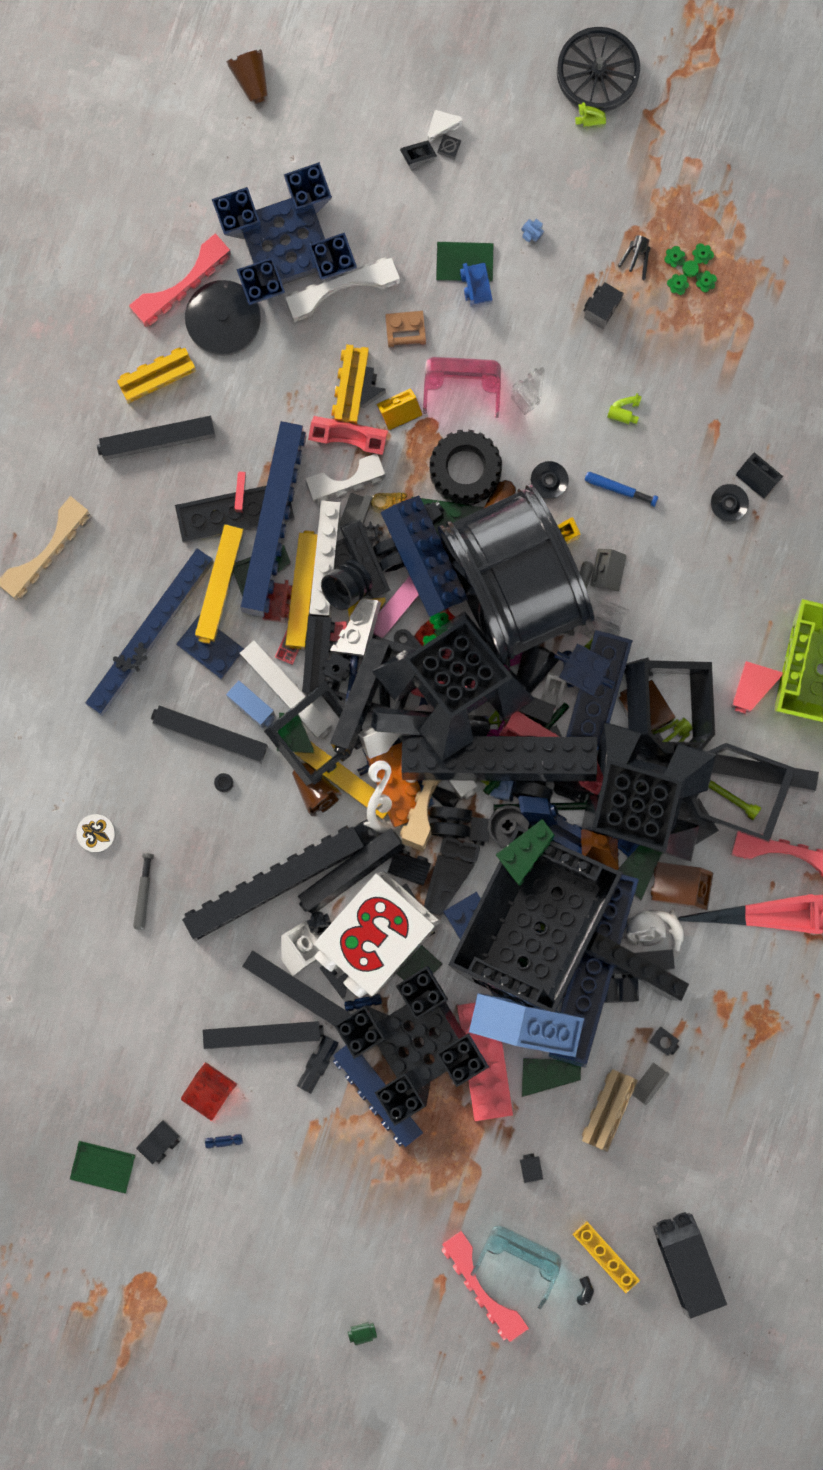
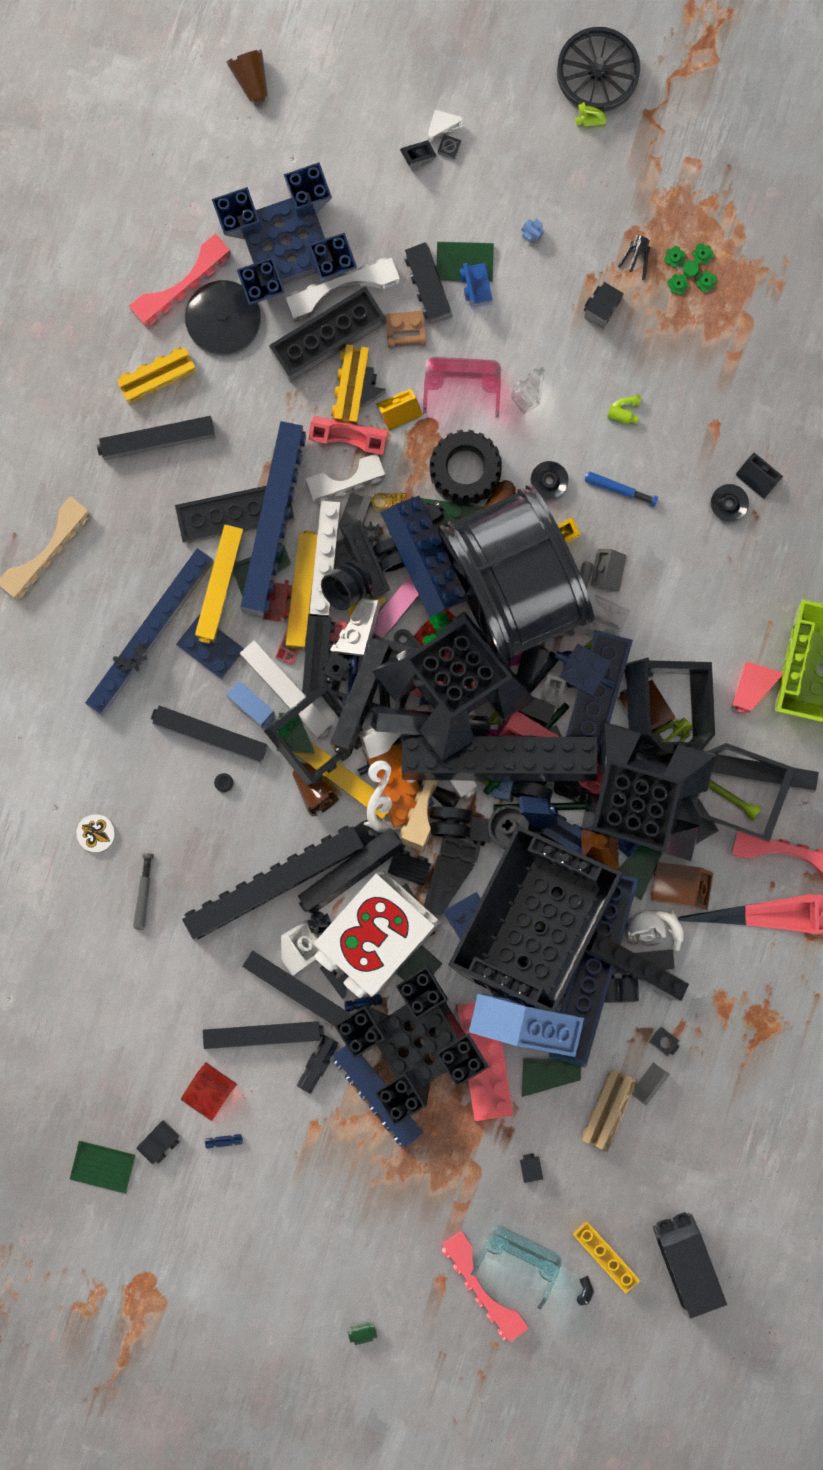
(240, 492): coral tile -> none
(327, 333): none -> black brick
(428, 282): none -> black brick
(525, 850): dark green wing -> none

